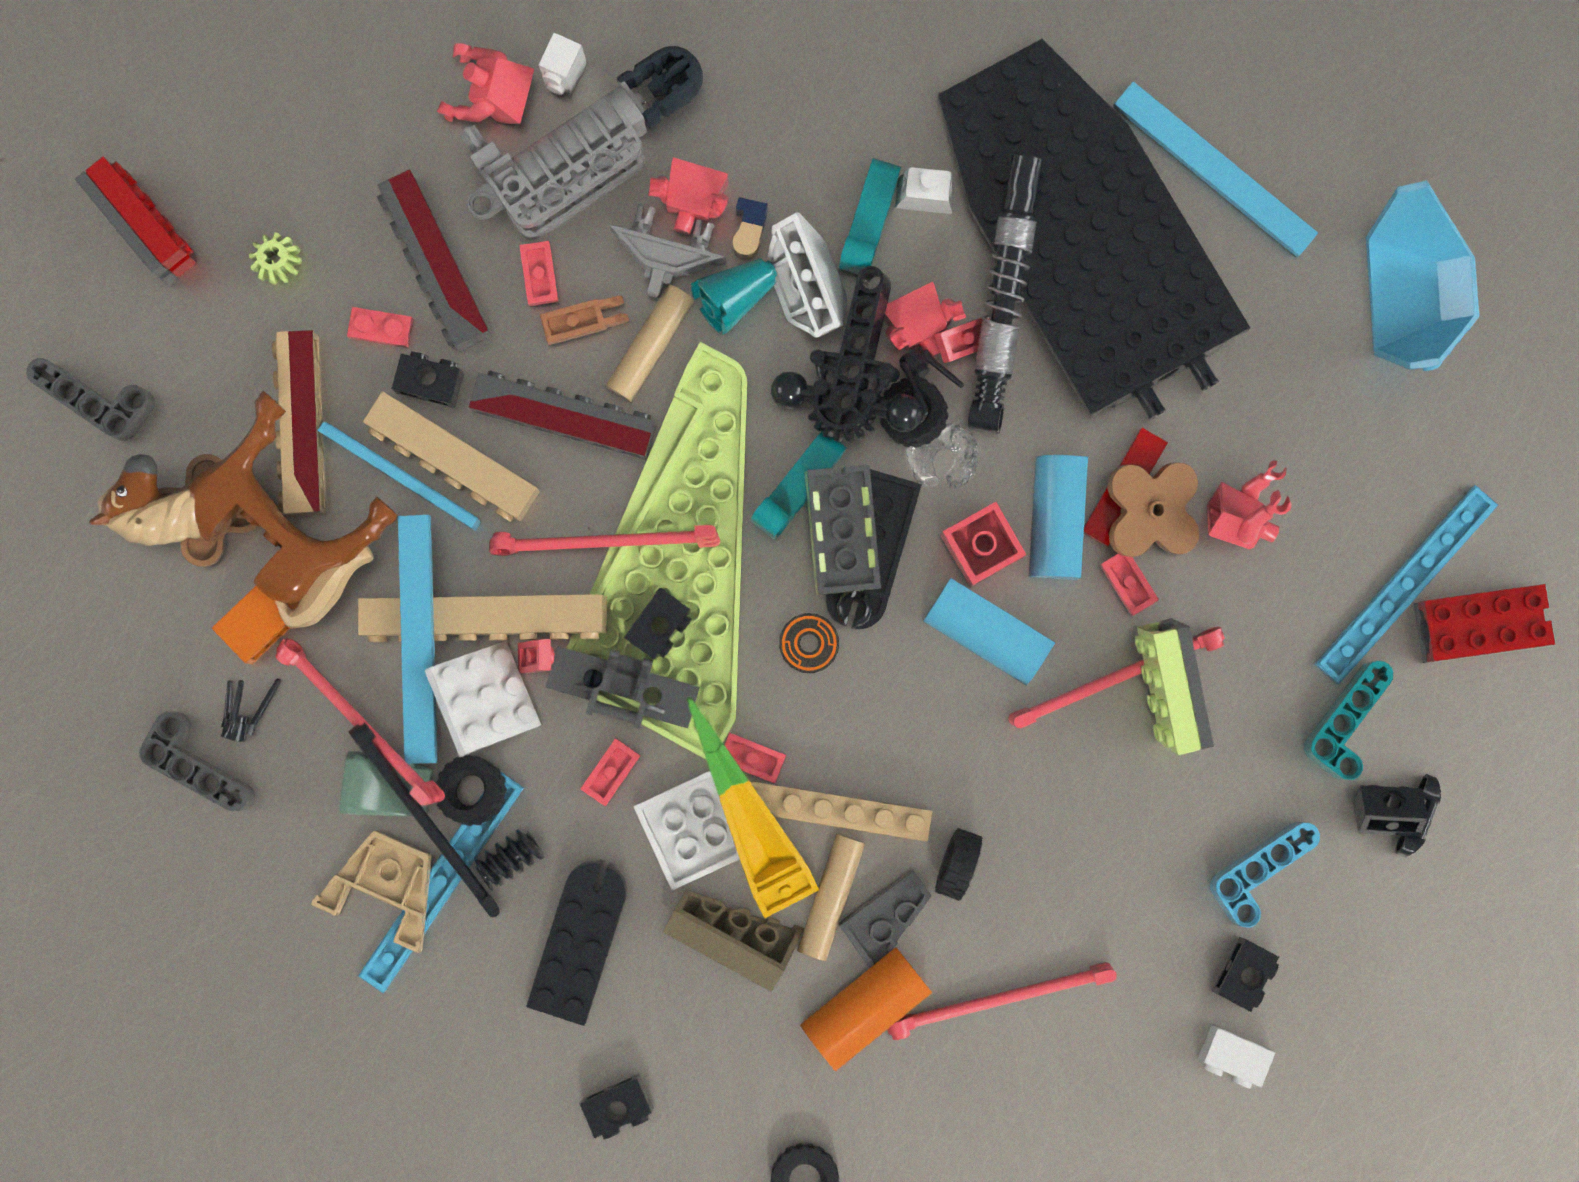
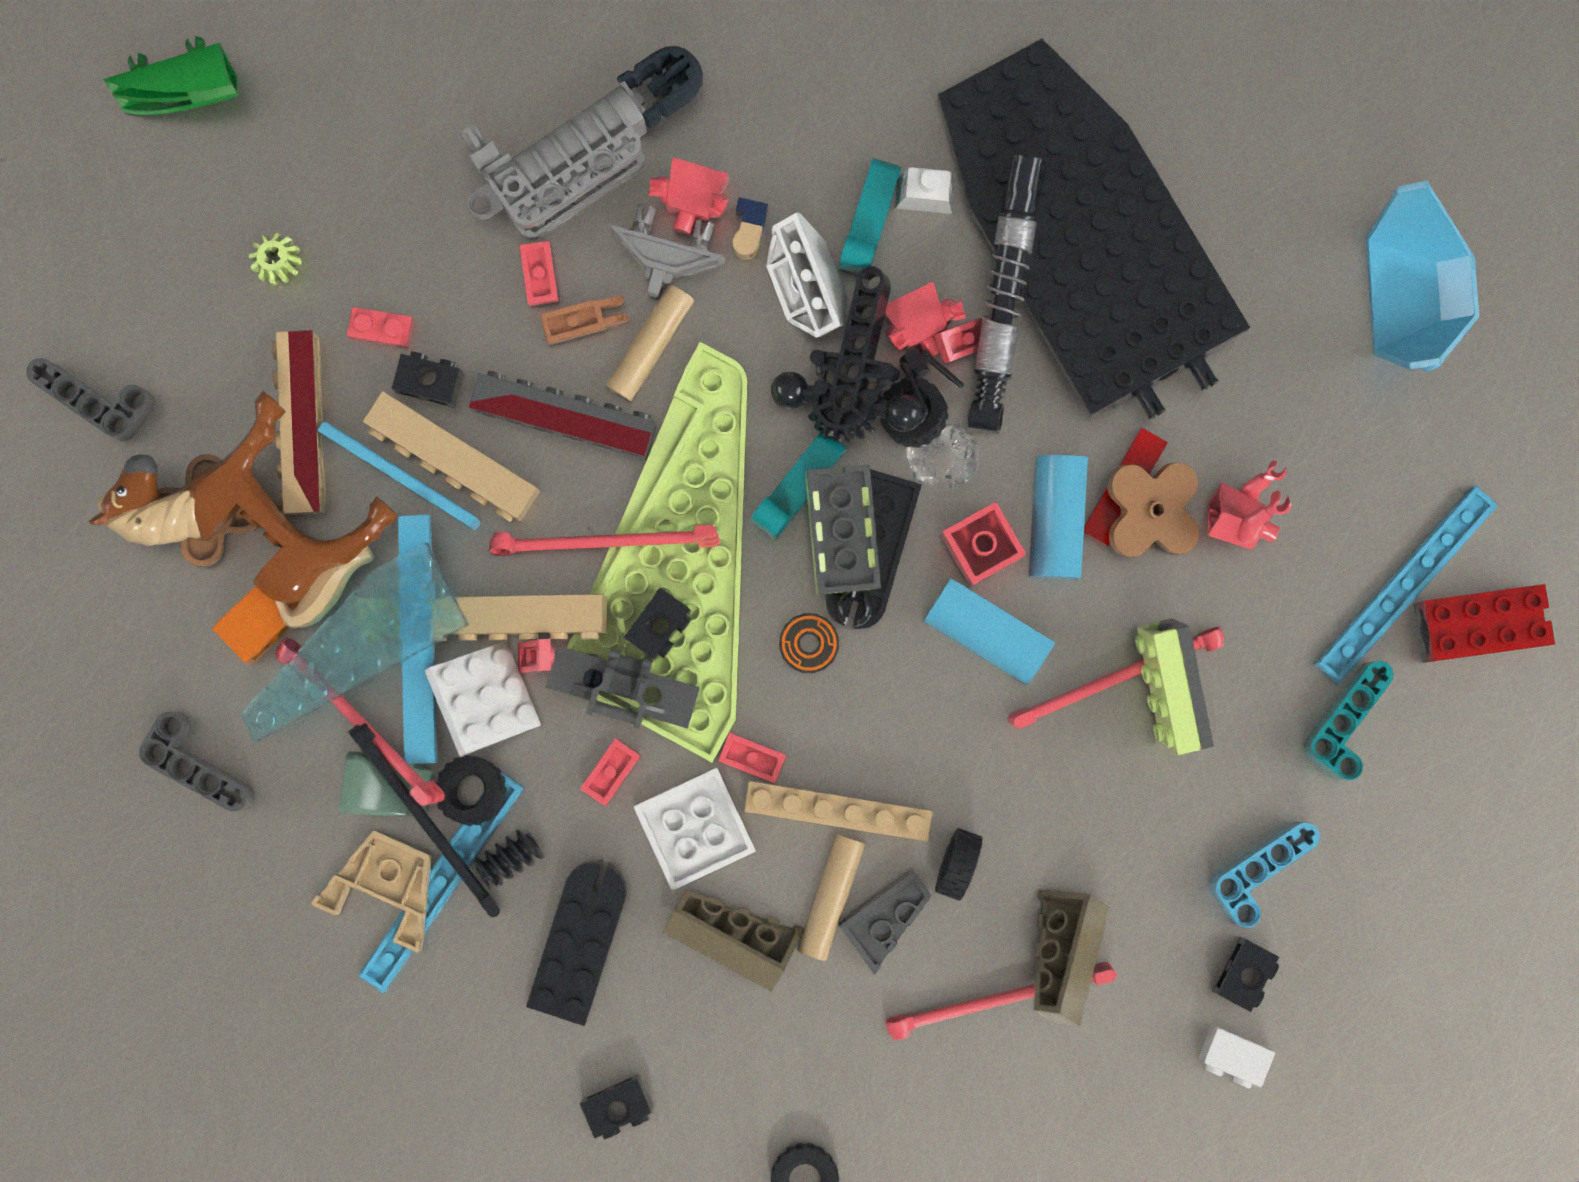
(137, 219): red piece -> none
(176, 83): none -> green piece
(234, 724): black plant -> none
(380, 625): none -> clear light blue wing
(434, 261): brick -> none
(496, 89): coral torso -> none
(562, 65): white brick -> none
(733, 292): teal cone -> none
(766, 853): yellow plate -> none
(865, 1009): orange brick -> none
(1067, 952): none -> dark tan wedge
(1129, 583): coral plate -> none
(1215, 169): medium azure tile -> none
(1390, 810): black brick -> none
(1432, 794): black bar -> none

